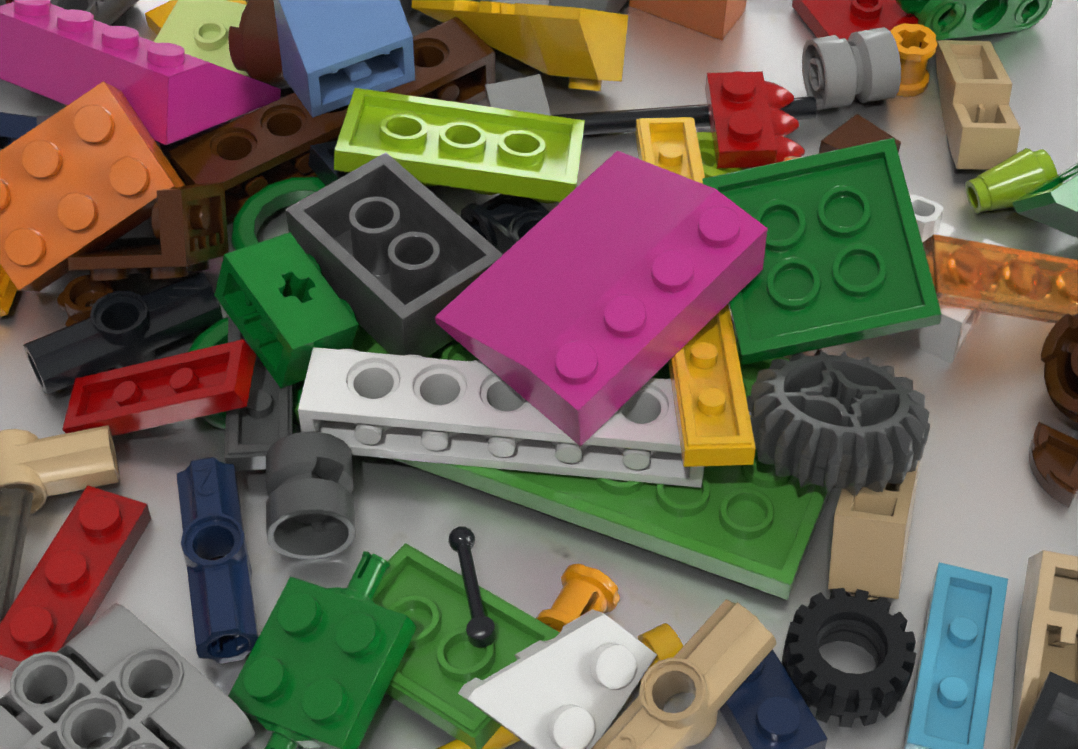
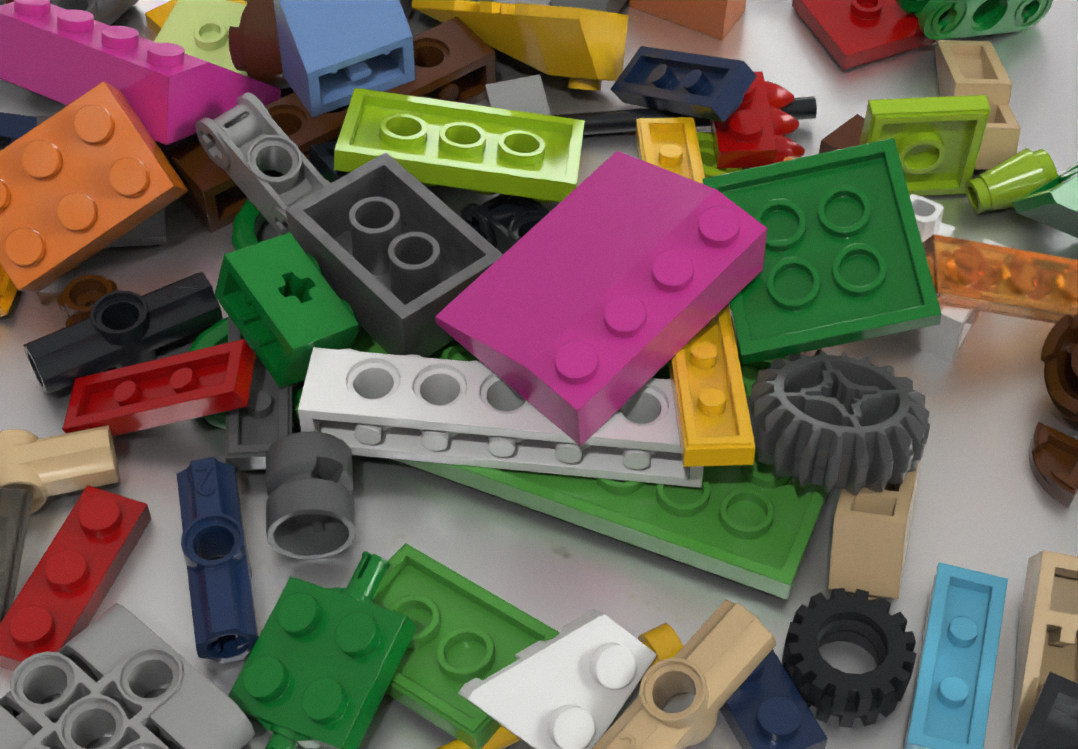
(191, 232): reddish brown bracket -> none
(250, 142): none -> light grey piece
(480, 629): black hinge -> none
(582, 591): light orange bush -> none
(684, 83): none -> dark blue plate
(857, 68): light grey wheel -> none
(912, 58): light orange bush -> none
(933, 136): none -> lime tile

